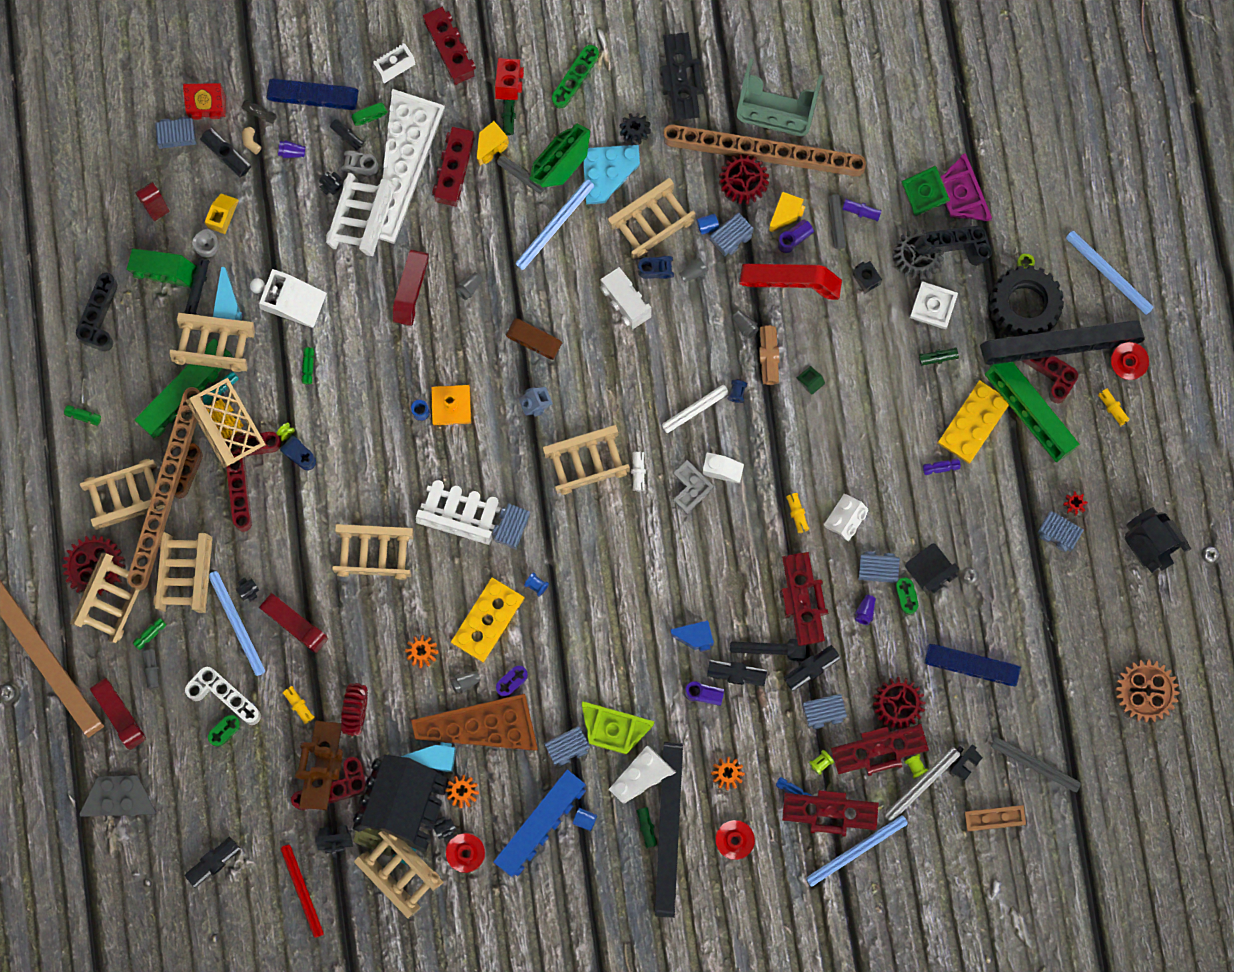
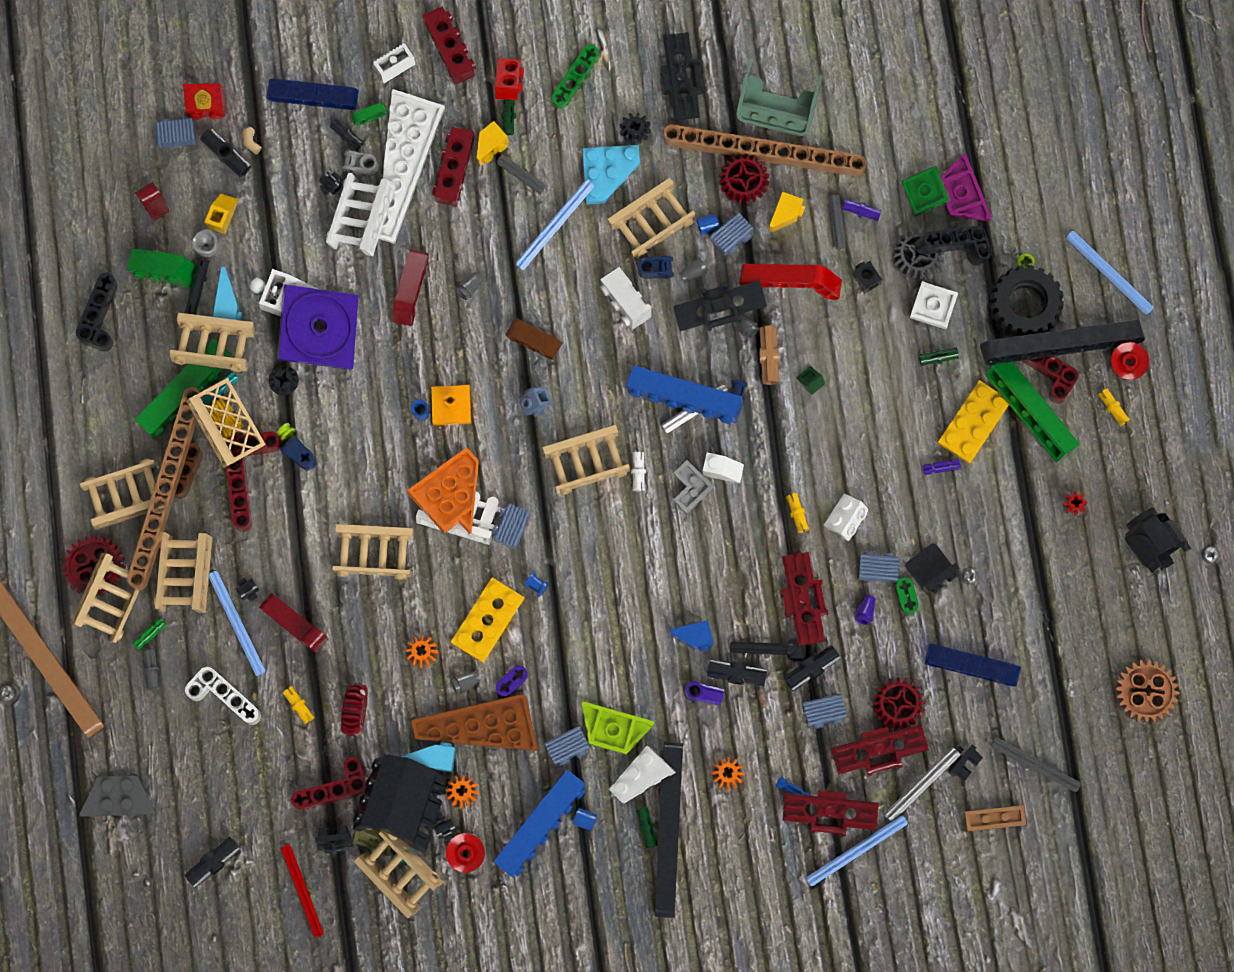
(82, 415): green axle -> none
(118, 714): dark red beam -> none
(227, 734): green beam -> none
(259, 111): clear smoke axle -> none
(288, 387): none -> black gear
(291, 150): dark purple cone -> none
(298, 337): none -> dark purple piece
(307, 367): green axle -> none
(326, 766): reddish brown piece -> none
(449, 492): none -> orange wing
(561, 157): green wedge -> none
(684, 394): none -> blue brick
(717, 301): none -> black piece
(742, 832): red dish -> none
(795, 235): dark purple piece -> none
(821, 762): lime bush -> none
(916, 766): lime bush -> none
(1060, 531): sand blue brick -> none

